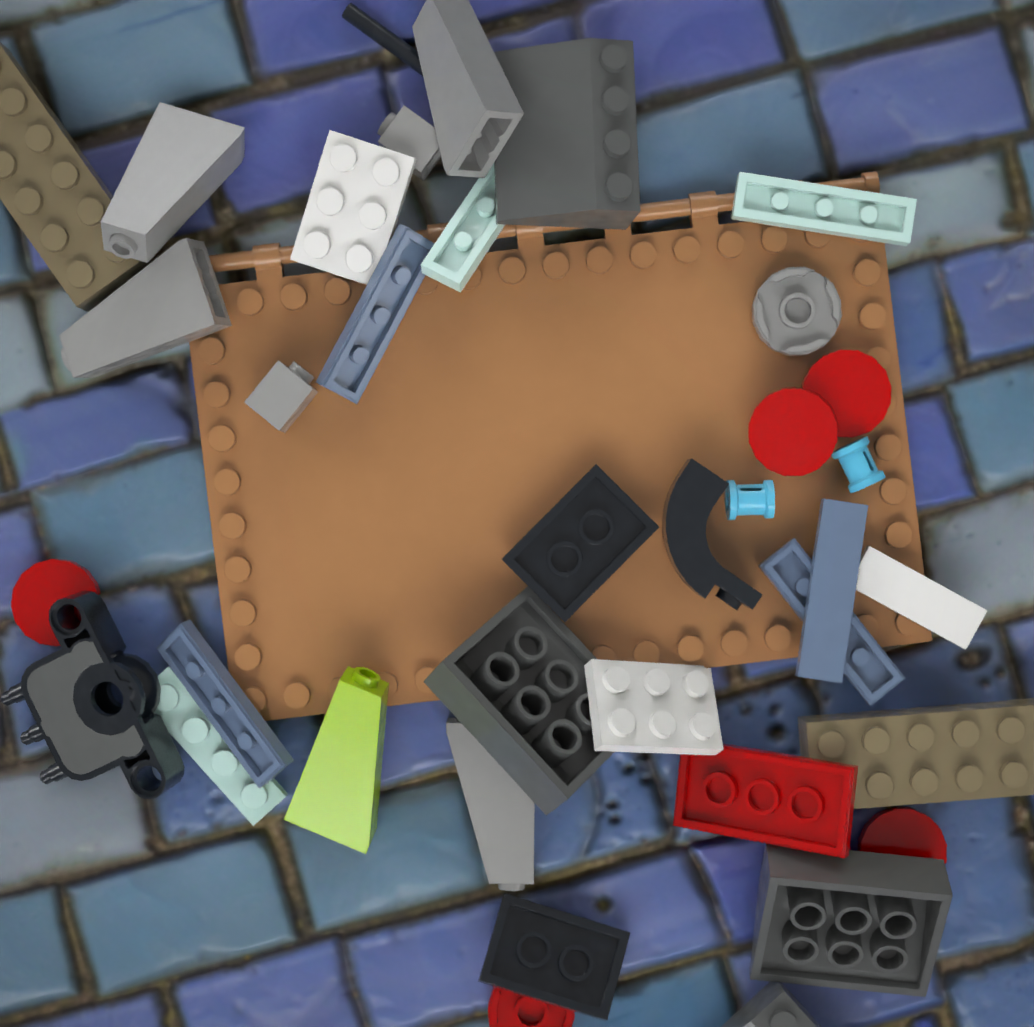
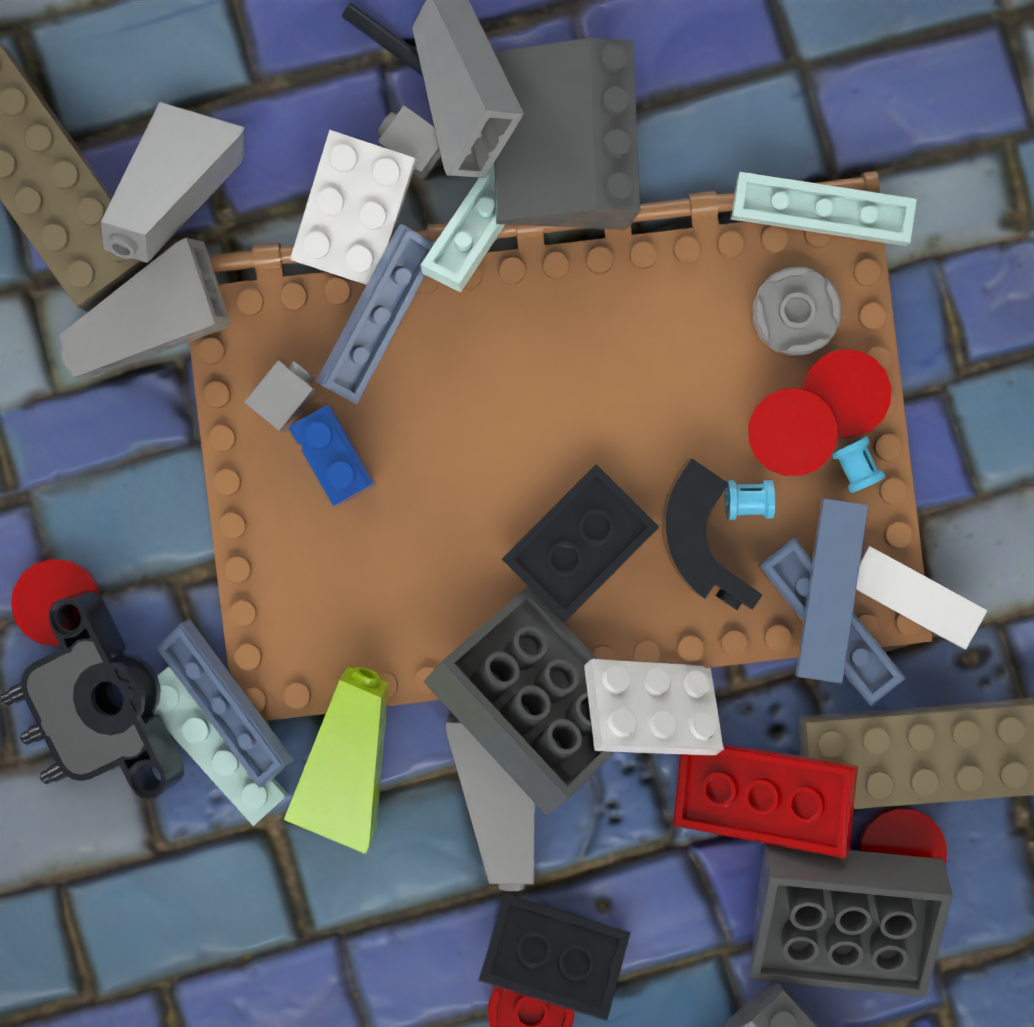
(332, 455): none -> blue brick

